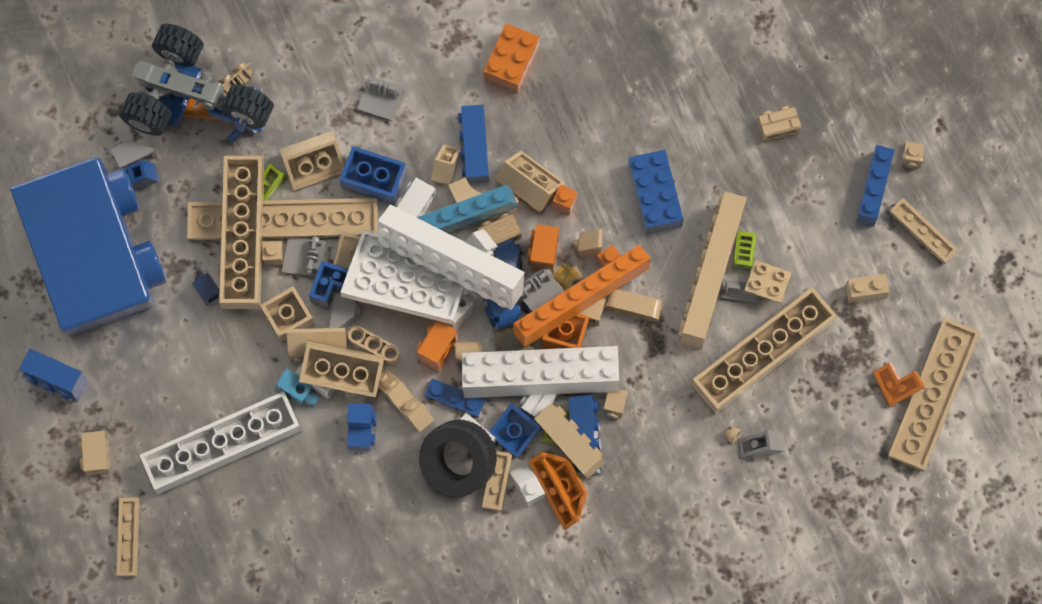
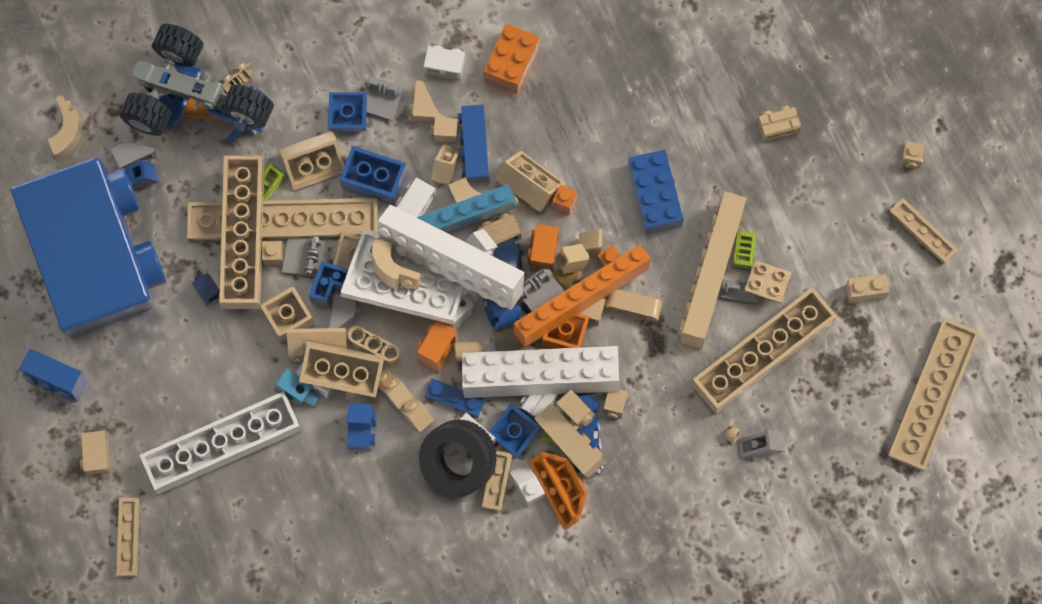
(68, 137): none -> tan arch
(347, 112): none -> blue slope
(388, 270): none -> tan arch
(424, 111): none -> tan arch
(444, 62): none -> white brick
(572, 258): none -> tan brick
(576, 409): none -> tan slope
(875, 185): blue brick -> none
(897, 388): orange plate -> none

